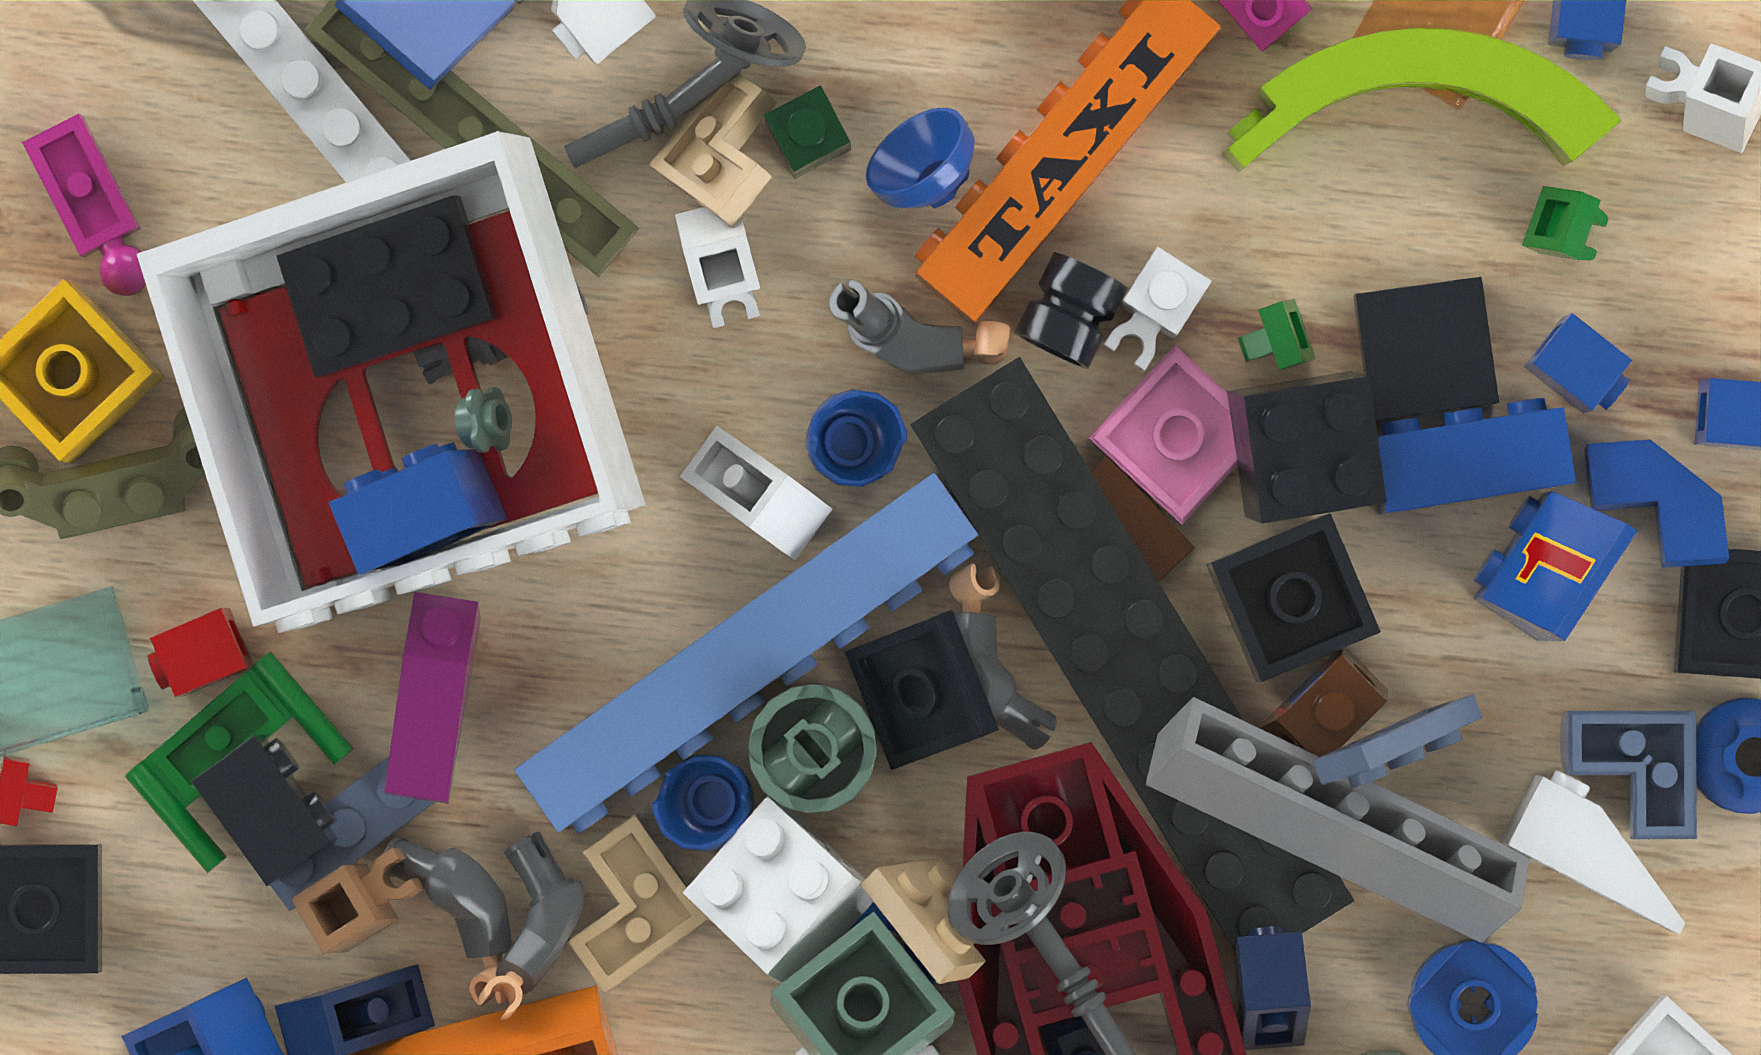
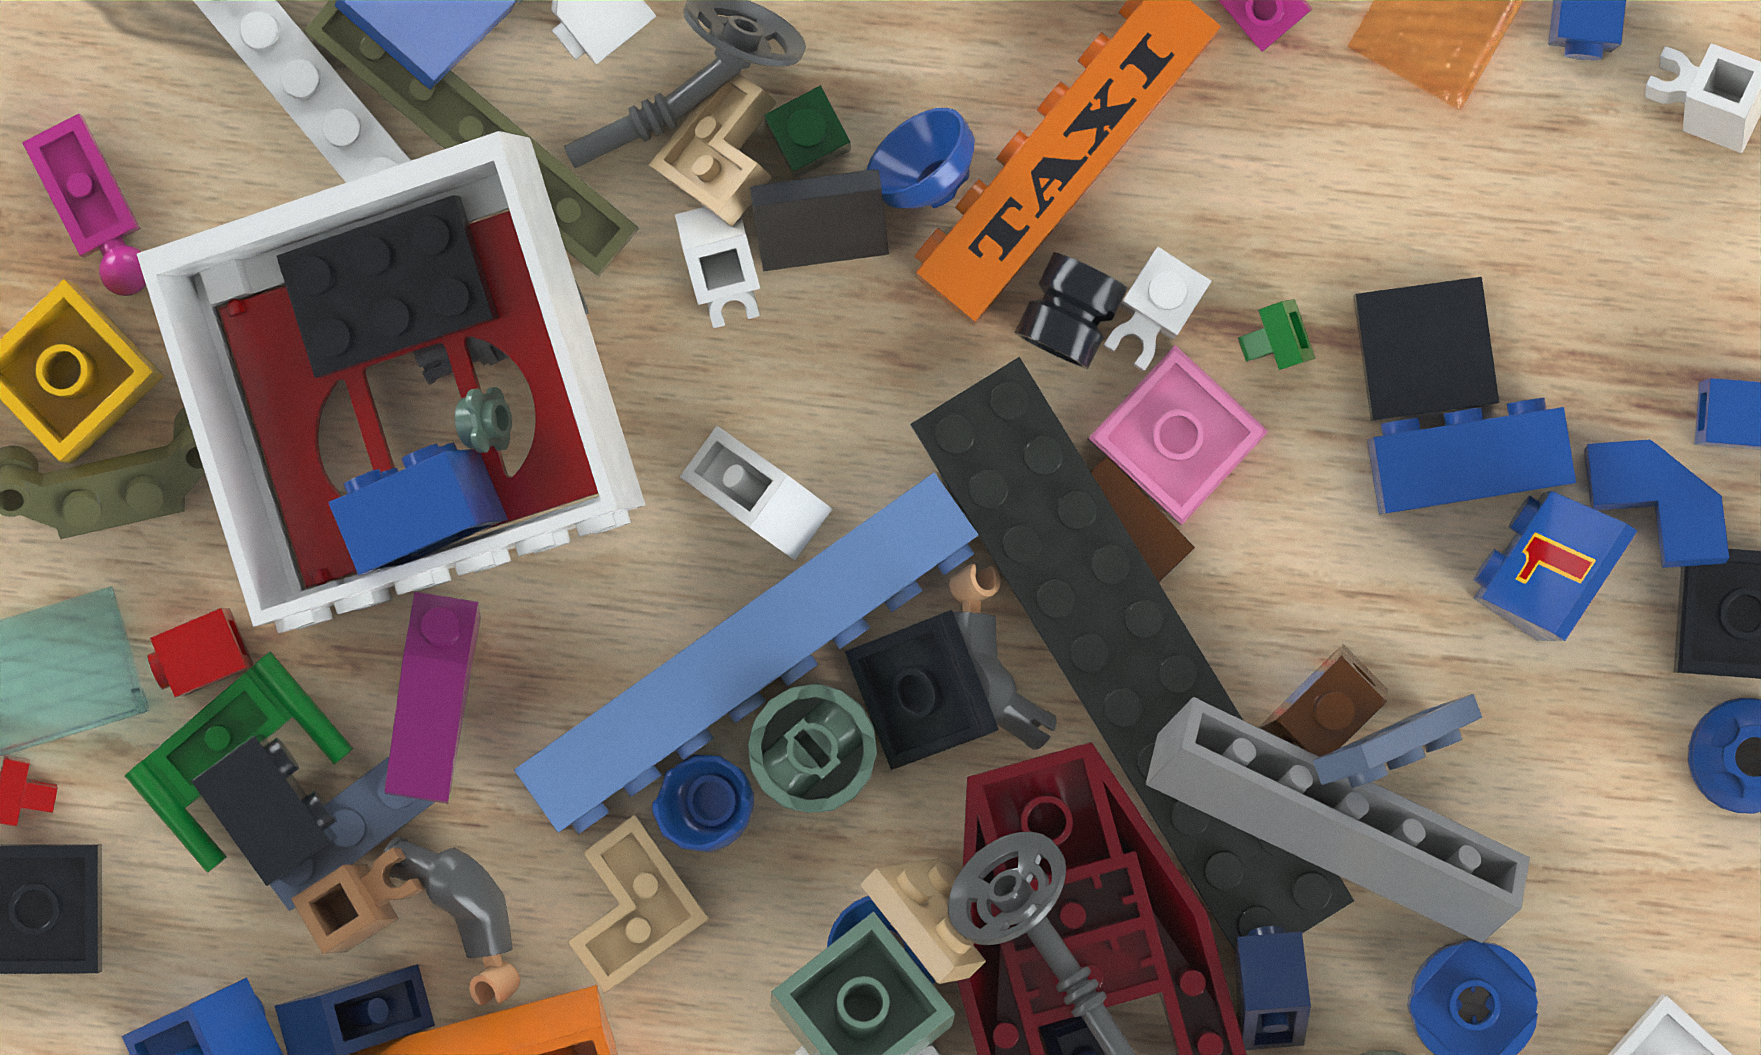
(547, 926): dark grey arm -> none
(779, 891): white brick -> none
(820, 220): none -> black tile
(855, 437): blue hair -> none
(893, 335): dark grey arm -> none
(1293, 598): black brick -> none
(1307, 447): black brick -> none
(1484, 68): lime arch -> none
(1563, 223): green tile -> none
(1580, 365): blue brick -> none
(1582, 843): white slope -> none
(1653, 750): sand blue brick -> none

